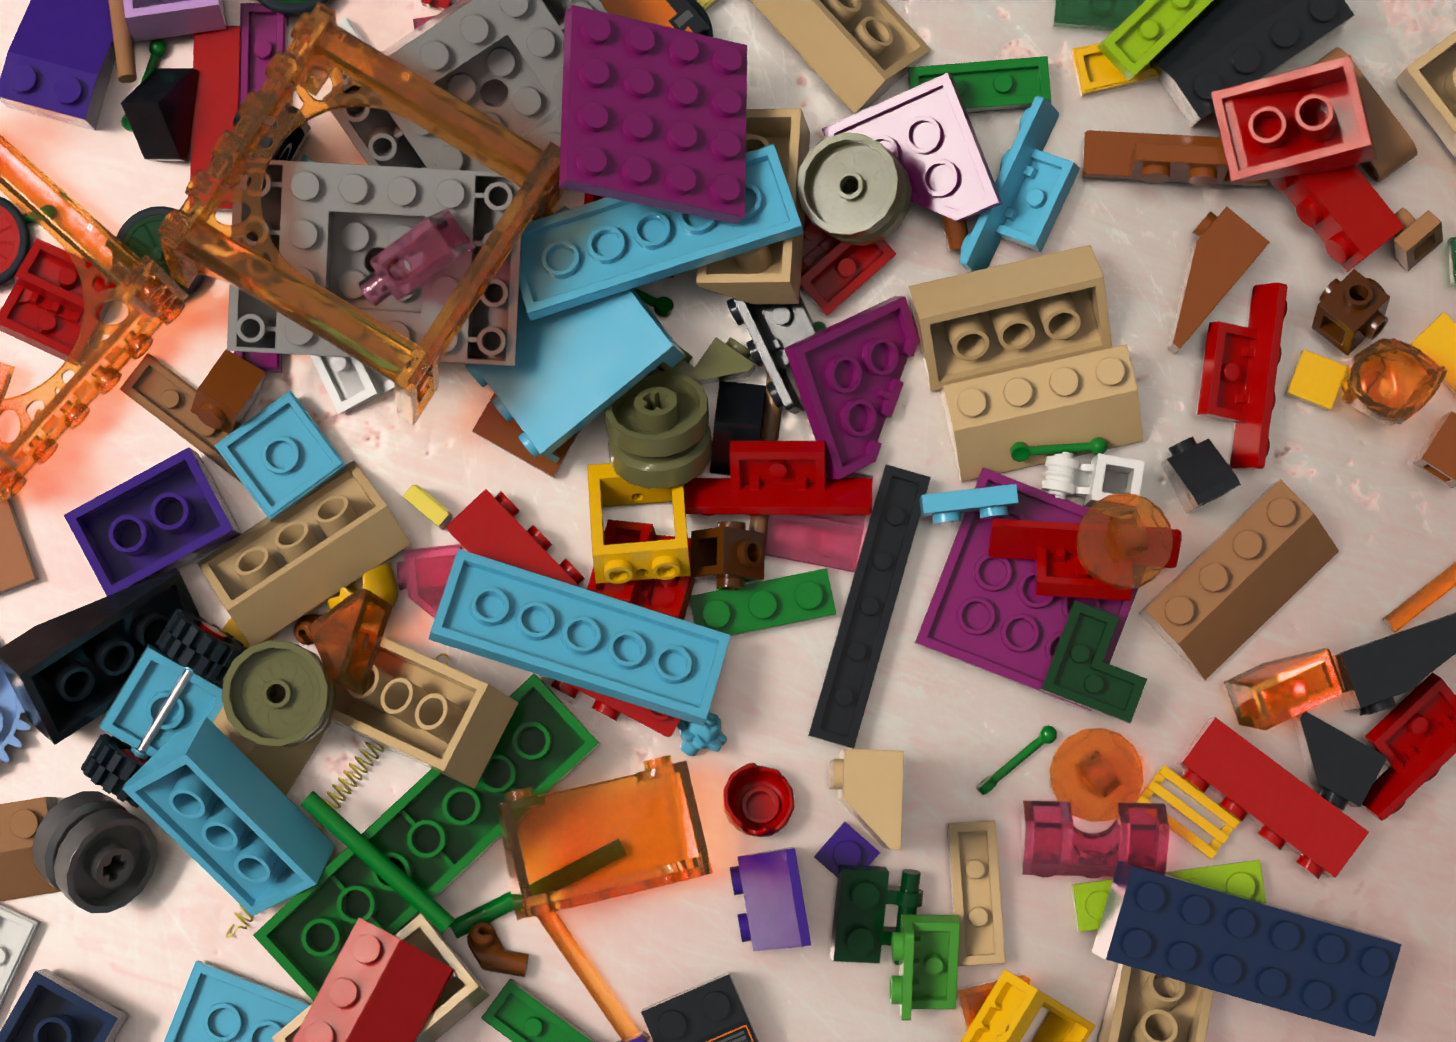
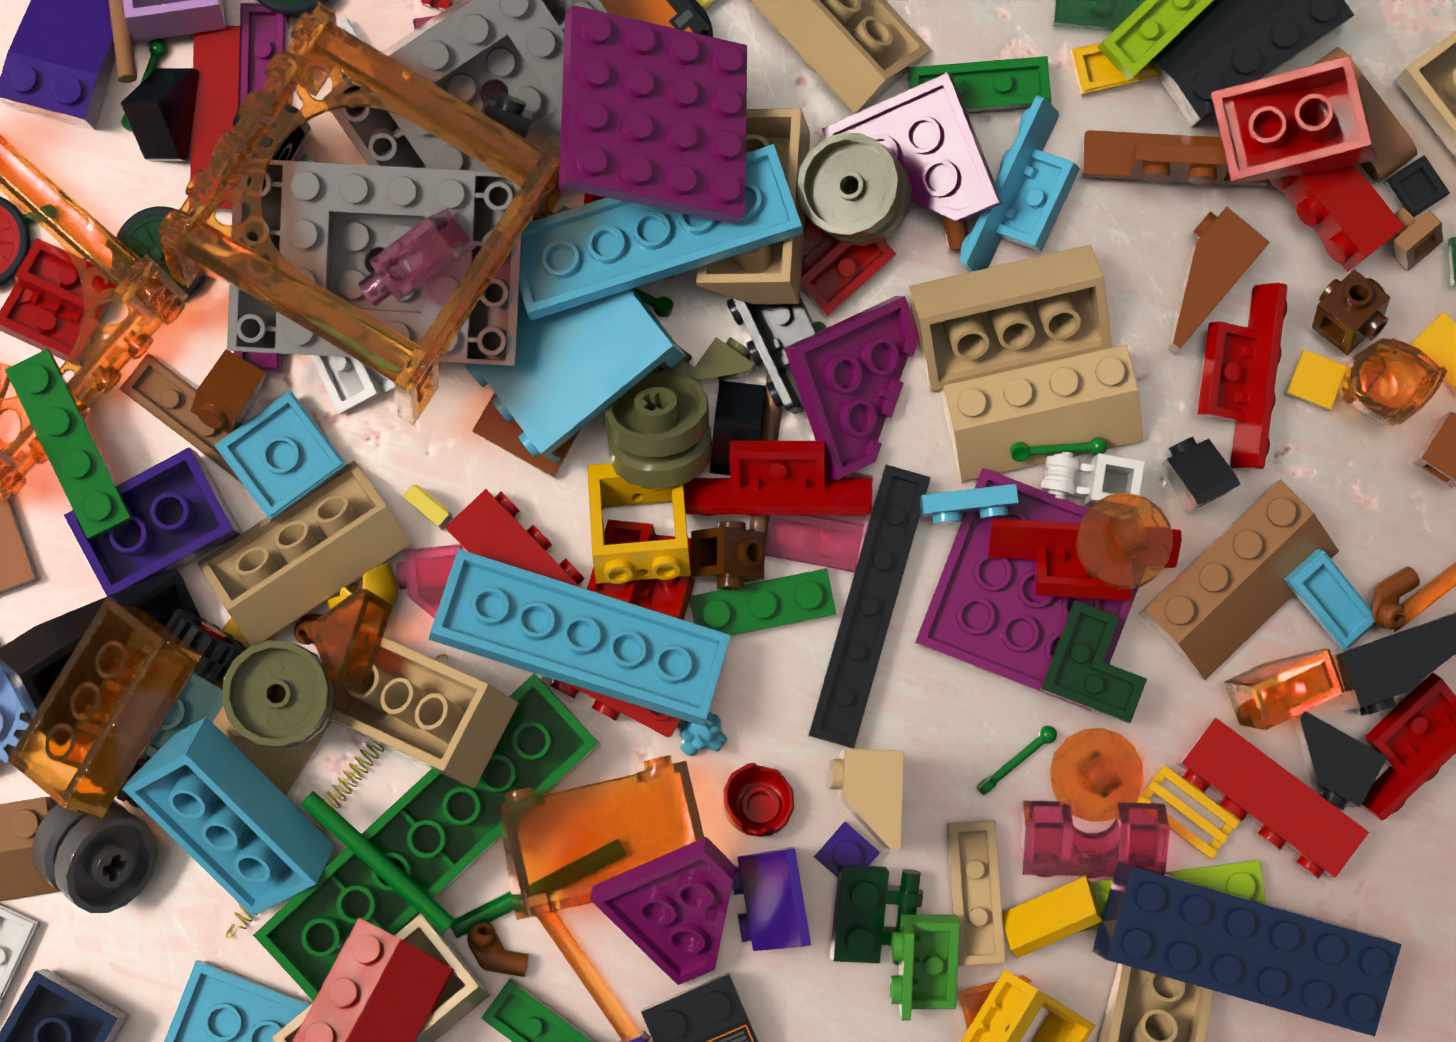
(69, 444): none -> green plate
(104, 708): none -> clear orange brick
(509, 112): none -> black plate
(673, 907): none -> magenta plate
(1051, 917): none -> yellow tile
(1330, 599): none -> medium azure tile
(1386, 598): none -> dark orange arm
(1416, 187): none -> black tile

